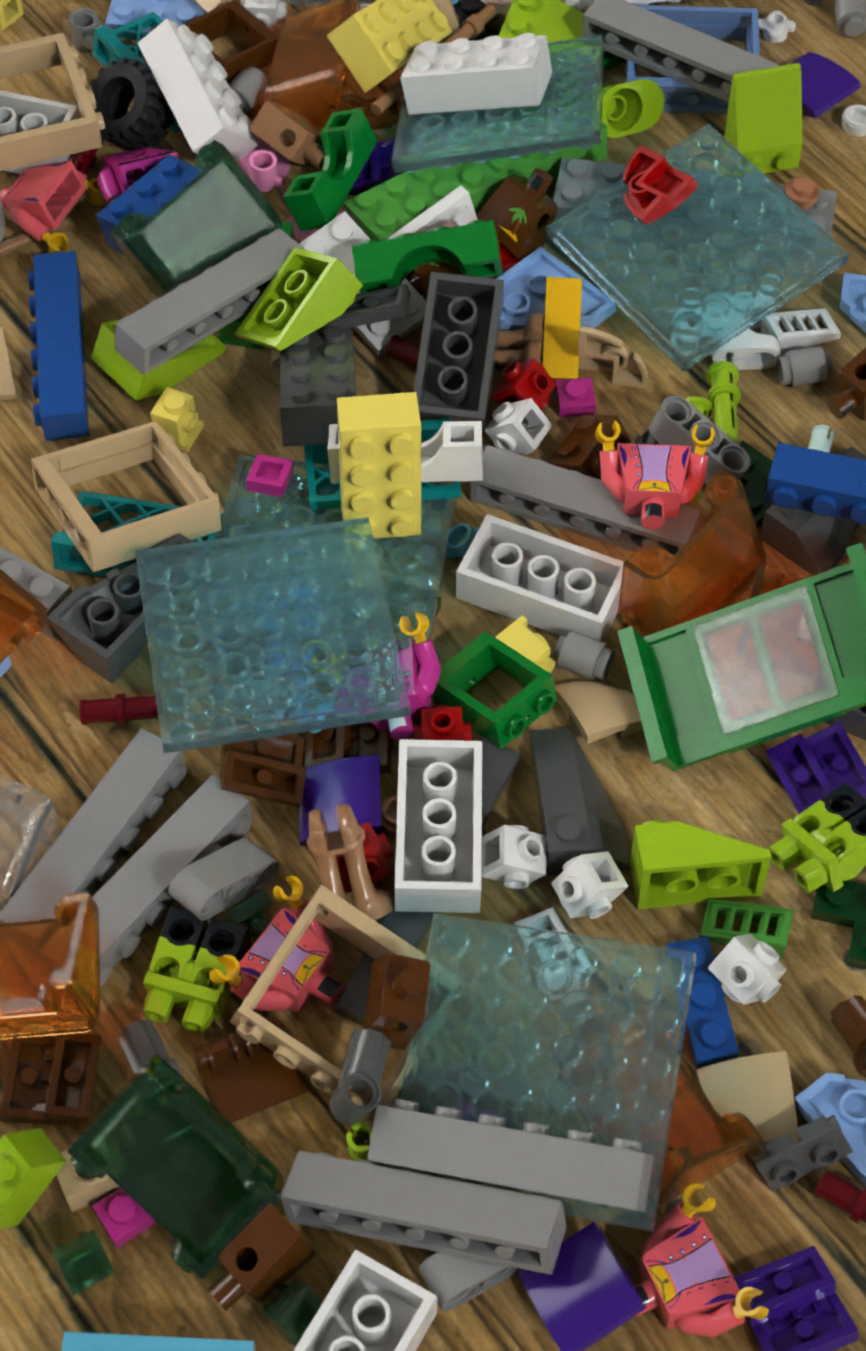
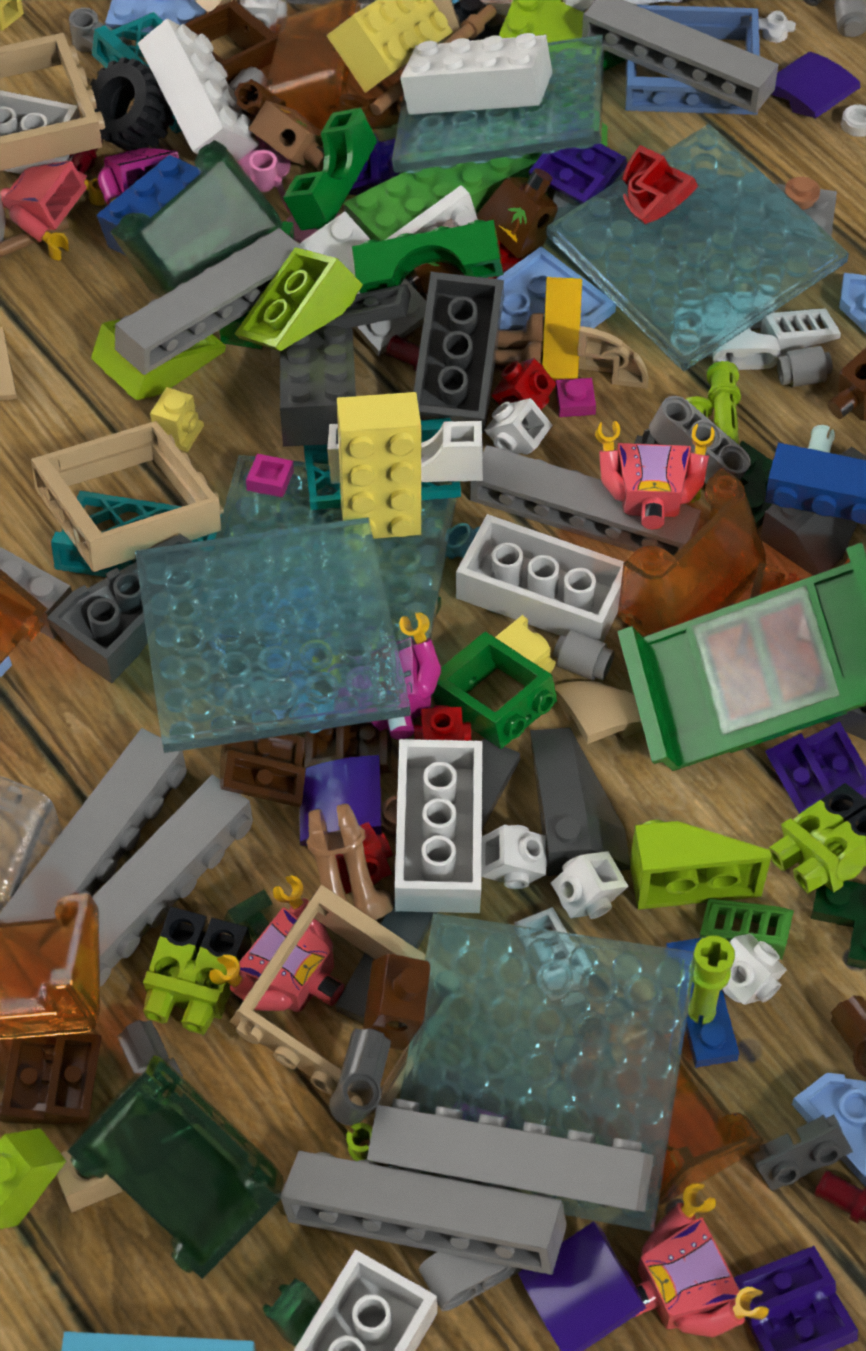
(60, 346): blue brick -> none
(83, 1261): clear green tile -> none
(118, 709): dark red pin -> none
(122, 1217): dark pink plate -> none
(223, 878): light grey beam -> none
(246, 1075): reddish brown hinge -> none
(252, 97): none -> reddish brown piece
(270, 1244): reddish brown torso -> none
(581, 447): reddish brown bracket -> none
(582, 172): none -> dark purple slope
(631, 107): lime piece -> none
(712, 972): none -> lime pin
(756, 1088): tan brick -> none
(767, 117): lime slope -> none

